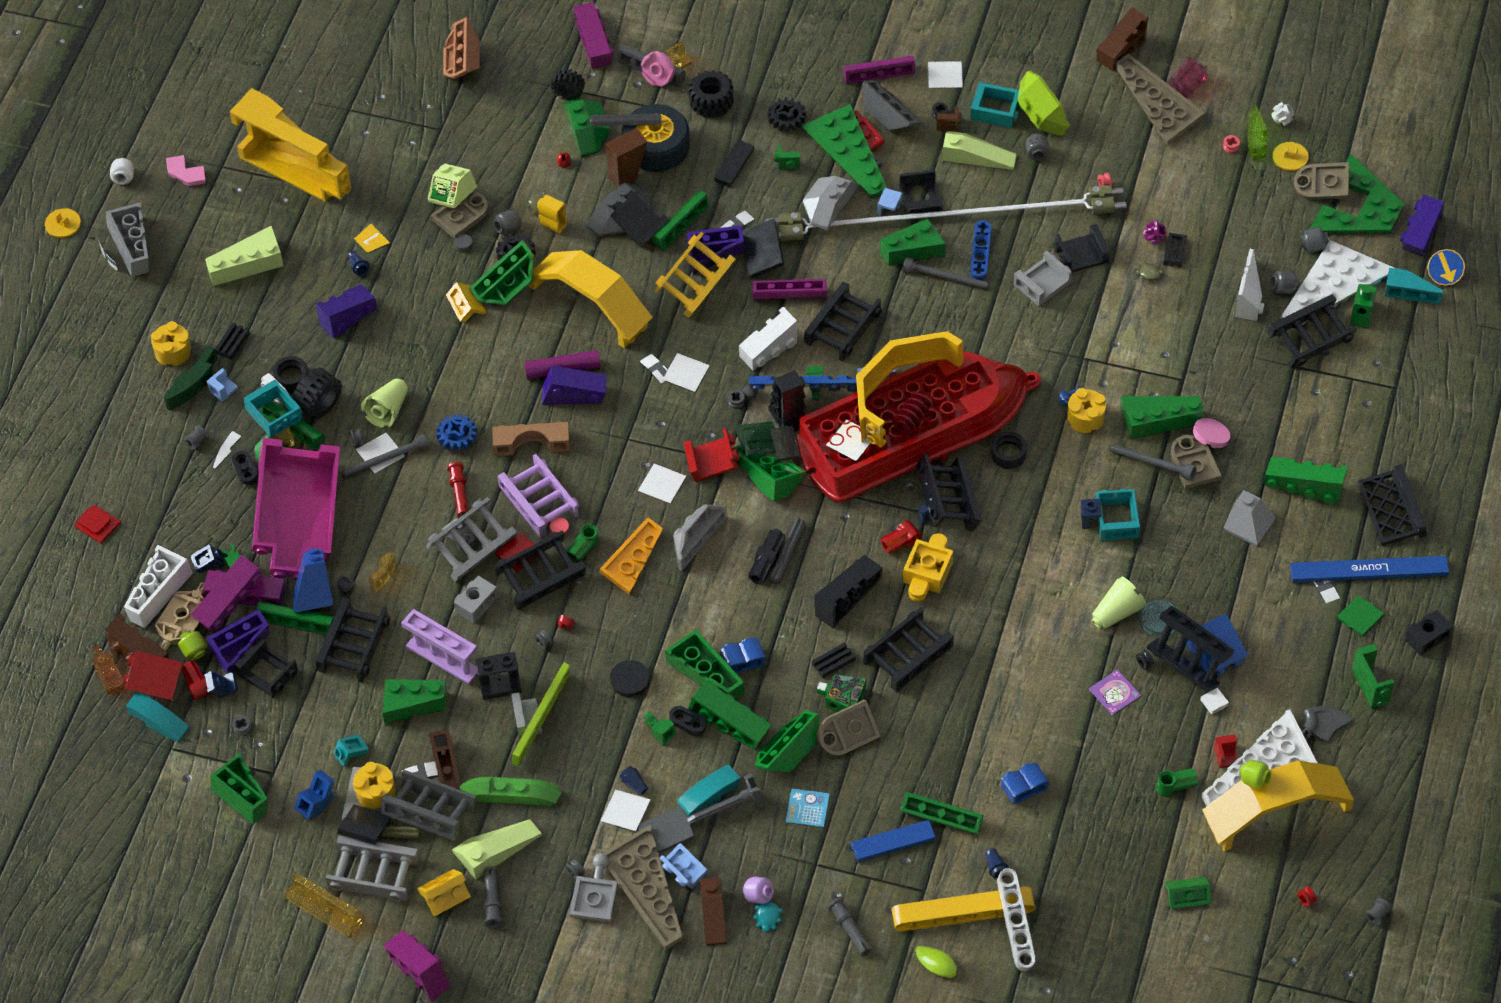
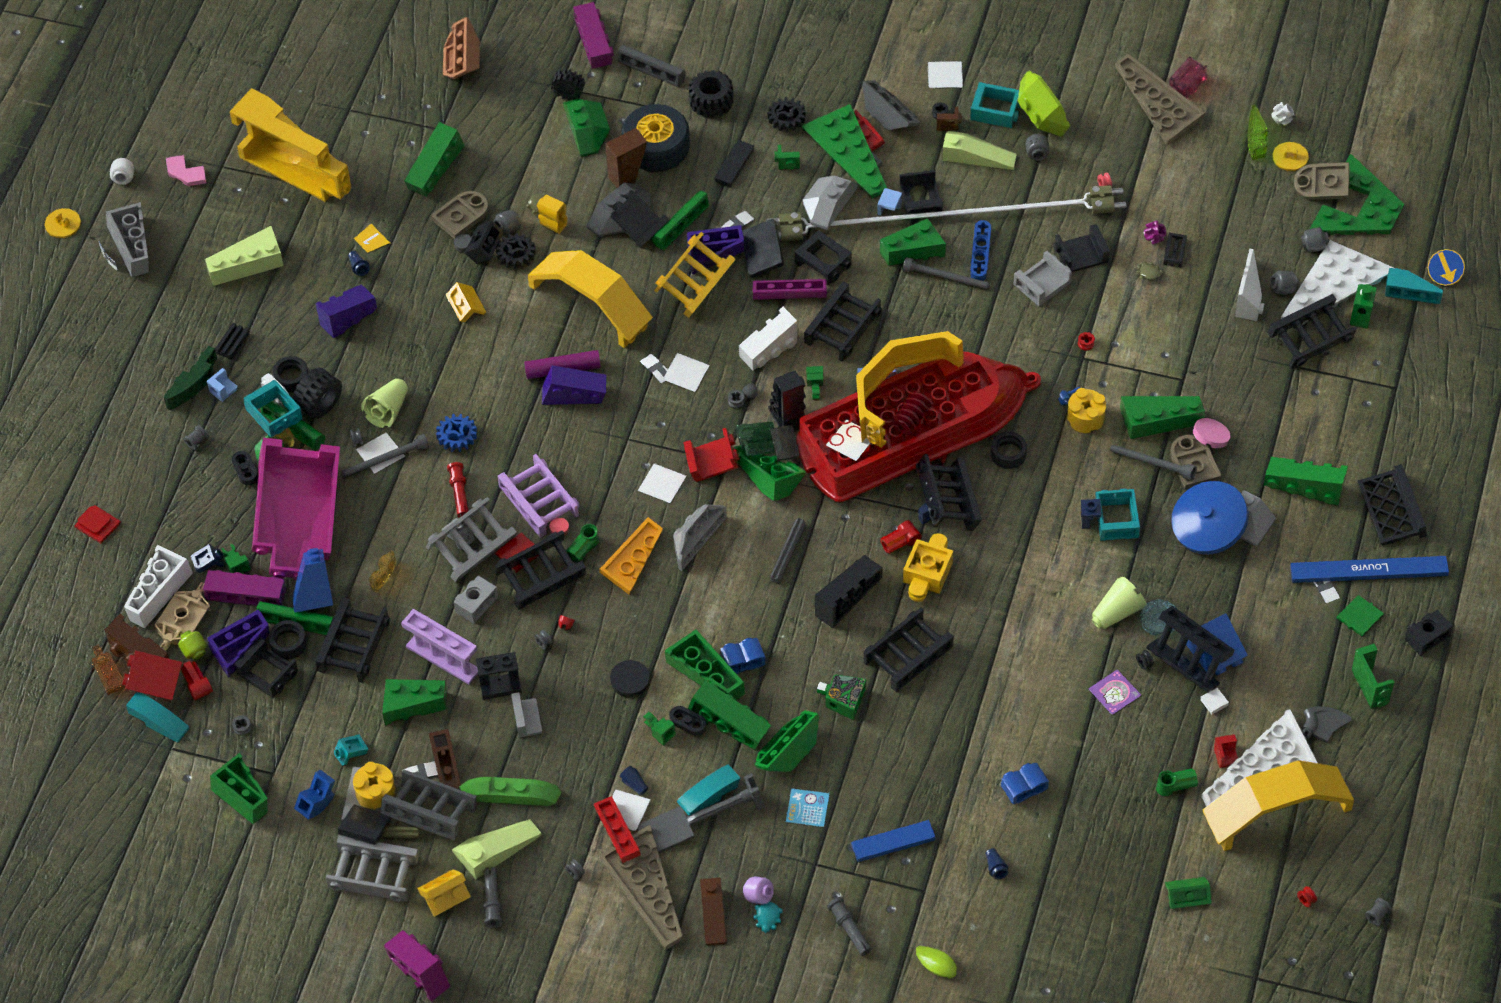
(171, 344): yellow brick -> none
(221, 685): dark blue bracket -> none
(225, 448): white sticker -> none
(227, 593): magenta brick -> none
(284, 627): none -> black tyre
(323, 905): clear yellow fence -> none
(345, 583): dark grey hinge -> none
(434, 159): none -> green wedge
(451, 185): yellowish green slope -> none
(484, 242): none -> black brick
(506, 277): green wedge -> none
(509, 438): medium nougat arch -> none
(541, 714): lime tile -> none
(563, 164): red hinge -> none
(593, 896): light grey plate -> none
(617, 829): none -> red plate
(625, 119): dark grey axle -> none
(657, 68): bright pink tile -> none
(678, 56): clear yellow panel -> none
(684, 866): light blue bracket -> none
(766, 556): black piece -> none
(806, 252): none -> black panel
(814, 382): blue wing -> none
(831, 657): black tile -> none
(849, 729): dark tan plate -> none
(879, 69): magenta brick -> none
(942, 813): green brick -> none
(956, 910): yellow beam -> none
(1016, 929): white beam -> none
(1086, 346): none -> red bush
(1124, 39): reddish brown wedge -> none
(1210, 517): none -> blue dish
(1231, 148): coral bush -> none
(1255, 774): lime head -> none
(1422, 224): dark purple wedge -> none

